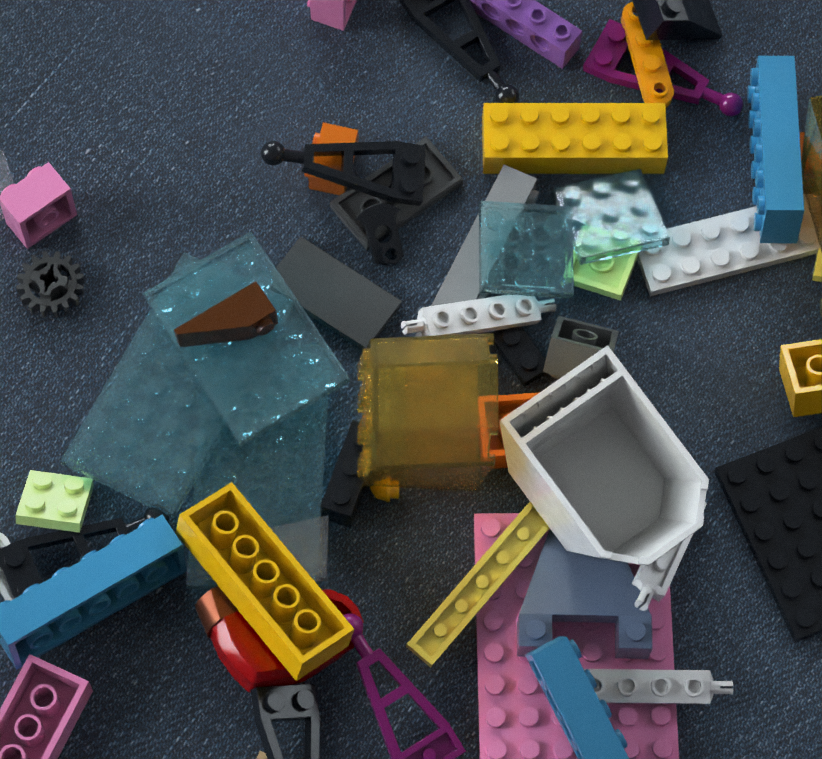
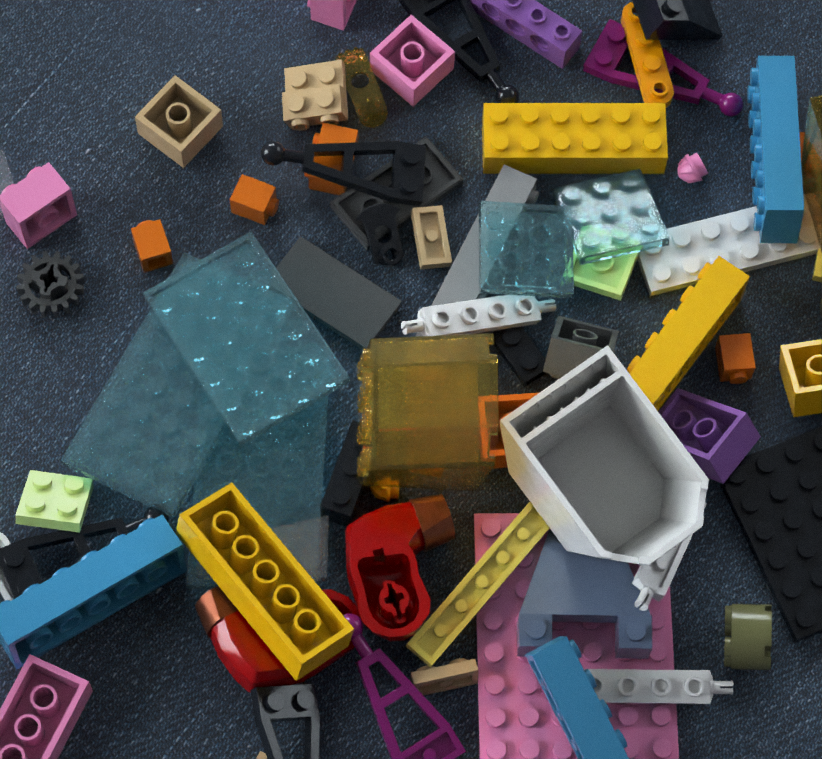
(151, 245): none -> orange brick
(179, 121): none -> tan brick
(233, 319): reddish brown slope -> none
(254, 199): none -> orange brick
(315, 95): none -> tan plate
(367, 100): none -> clear yellow piece
(385, 565): none -> red piece
(412, 60): none -> bright pink brick
(431, 237): none -> tan plate
(446, 677): none -> tan plate
(688, 330): none -> yellow brick
(691, 168): none -> bright pink plate
(711, 432): none -> medium lavender slope
(735, 358): none -> orange brick
(750, 636): none -> olive brick

